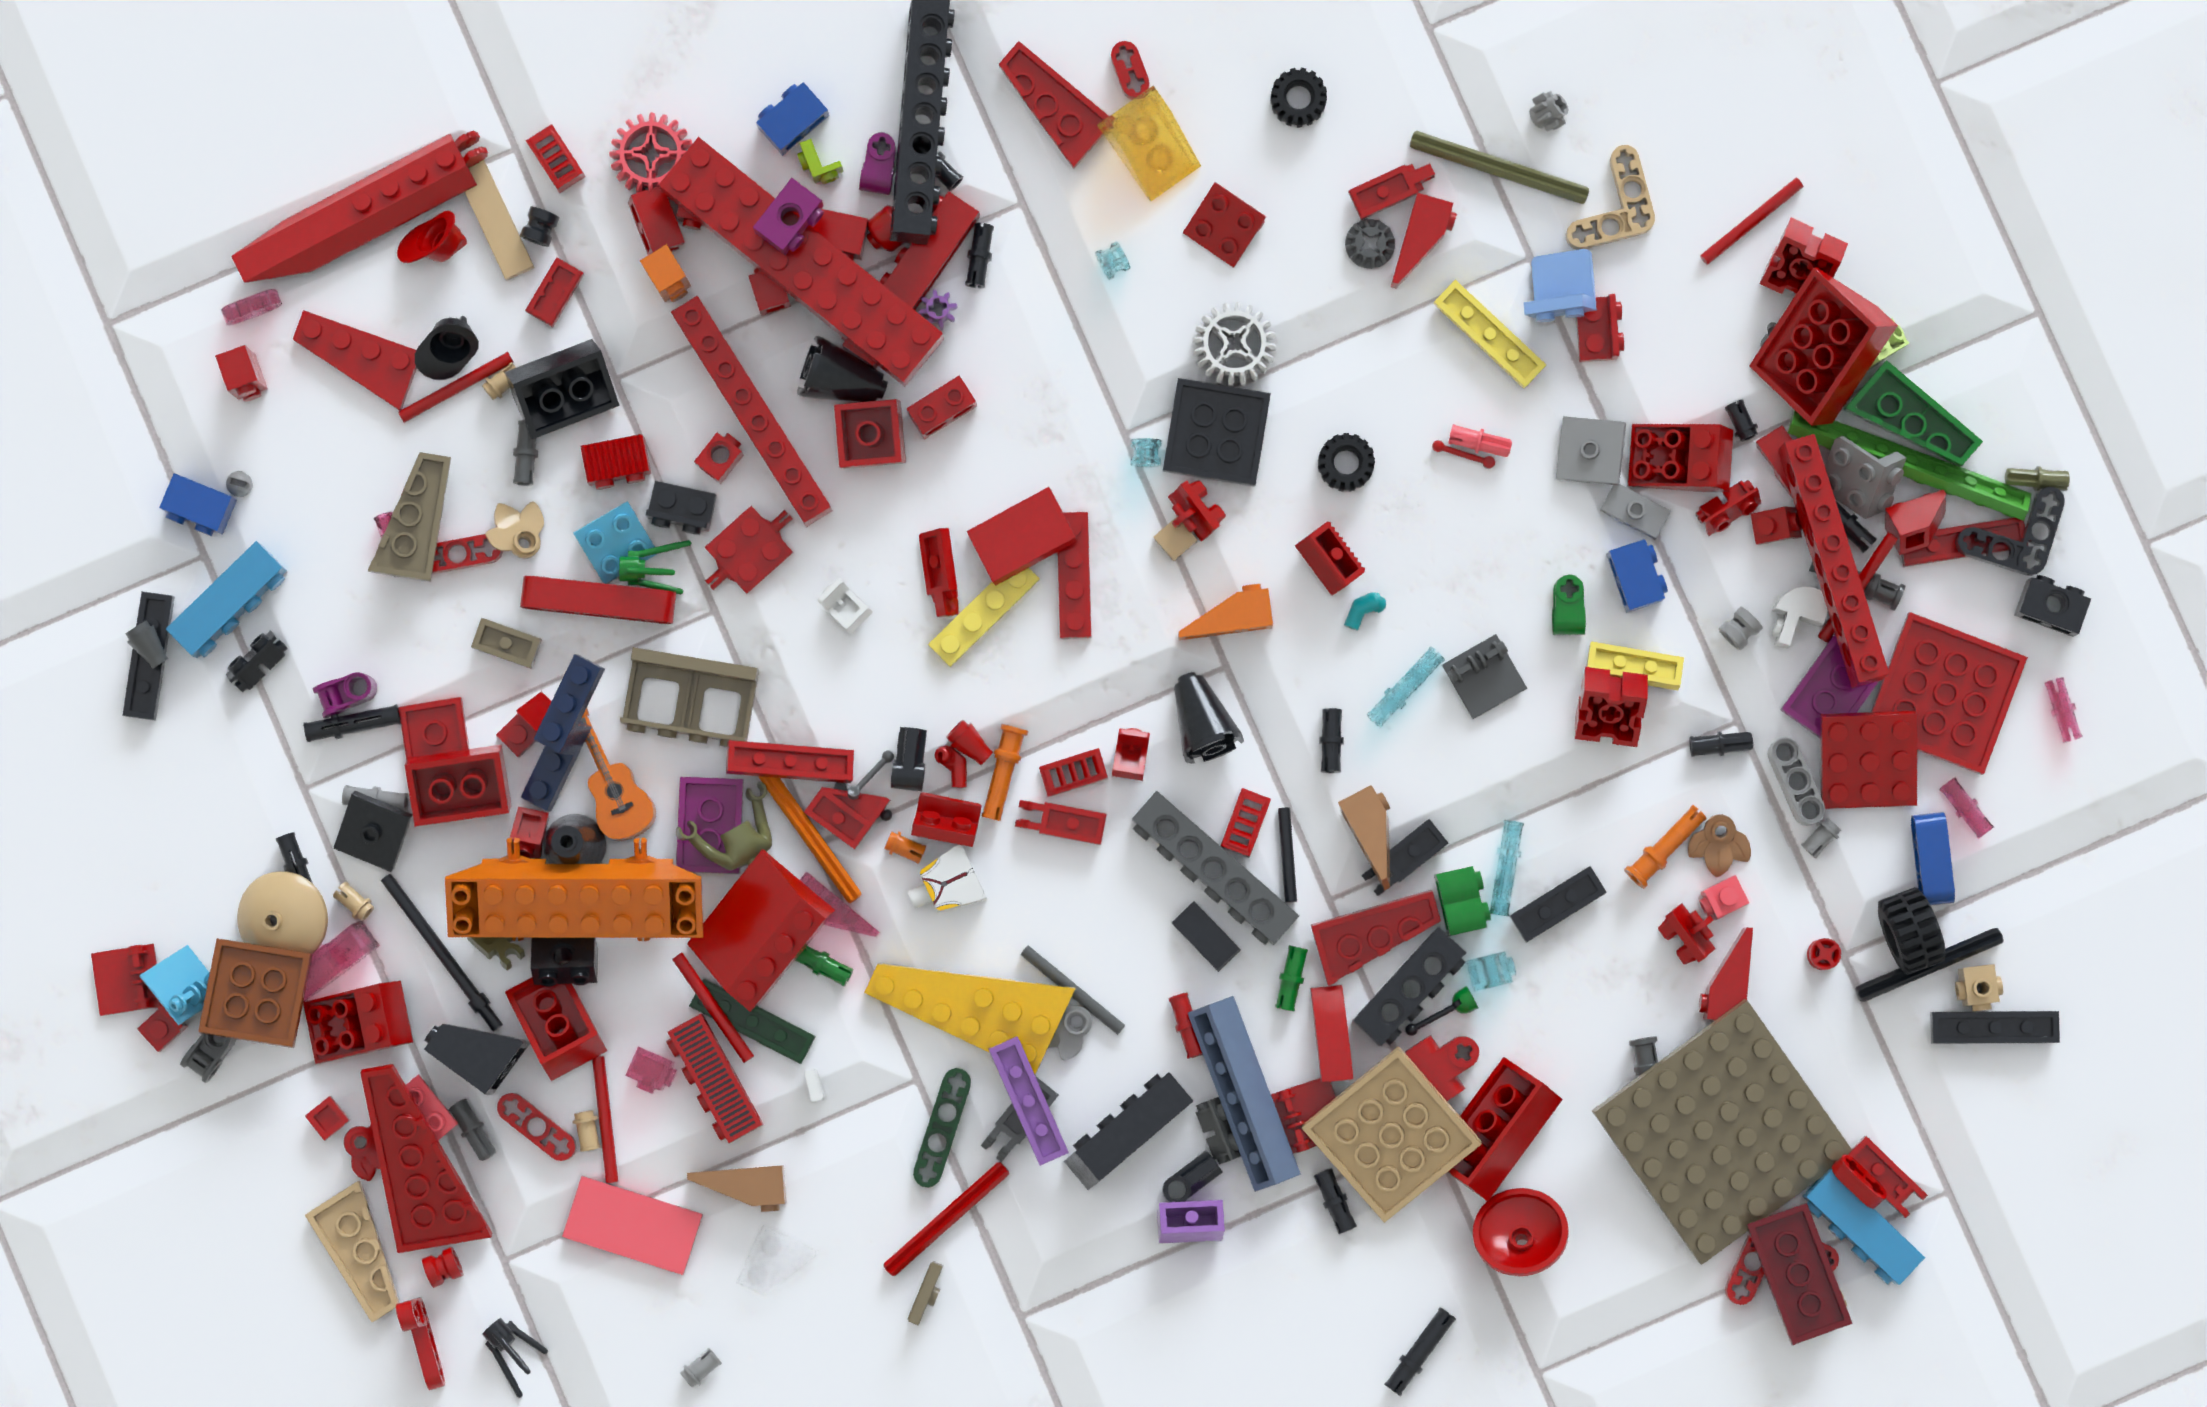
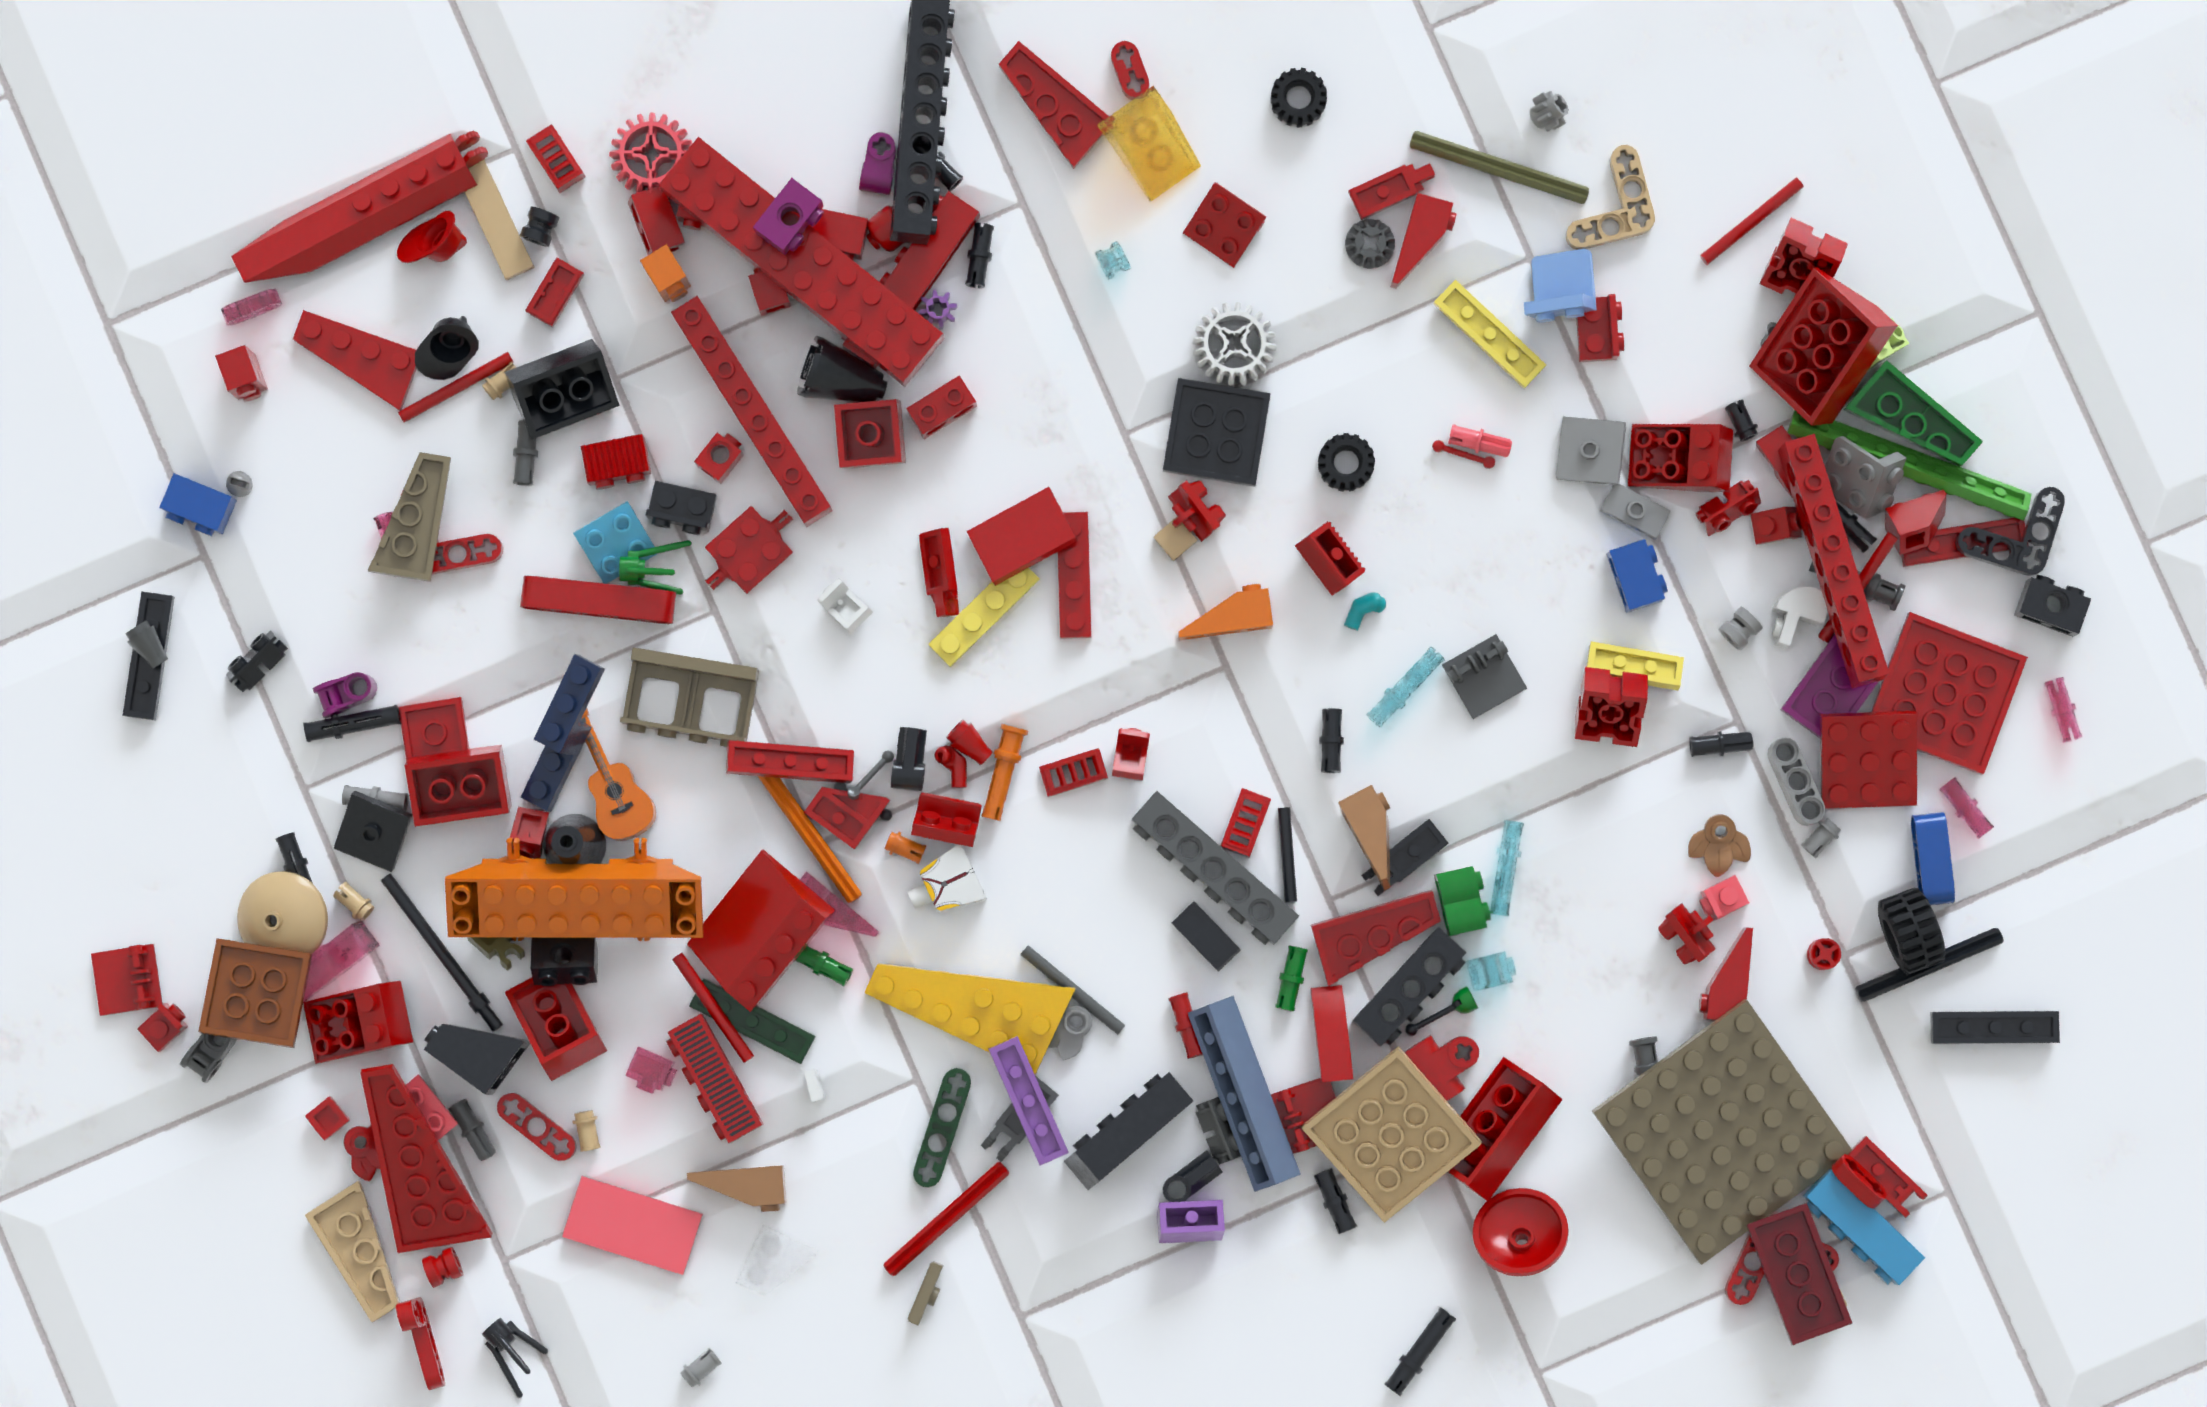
(179, 984): medium azure hinge -> none
(227, 600): dark azure brick -> none
(506, 643): dark tan plate -> none
(513, 526): tan plate -> none
(522, 728): red slope -> none
(605, 1120): red bar -> none
(715, 809): magenta plate -> none
(740, 843): olive piece -> none
(792, 117): blue brick -> none
(810, 160): lime bracket -> none
(1065, 822): red hinge -> none
(1145, 452): clear light blue wheel -> none
(1203, 720): black cone -> none
(1558, 904): black plate -> none
(1568, 613): green piece -> none
(1655, 857): orange pin -> none
(1967, 987): tan brick -> none
(2037, 478): olive axle -> none

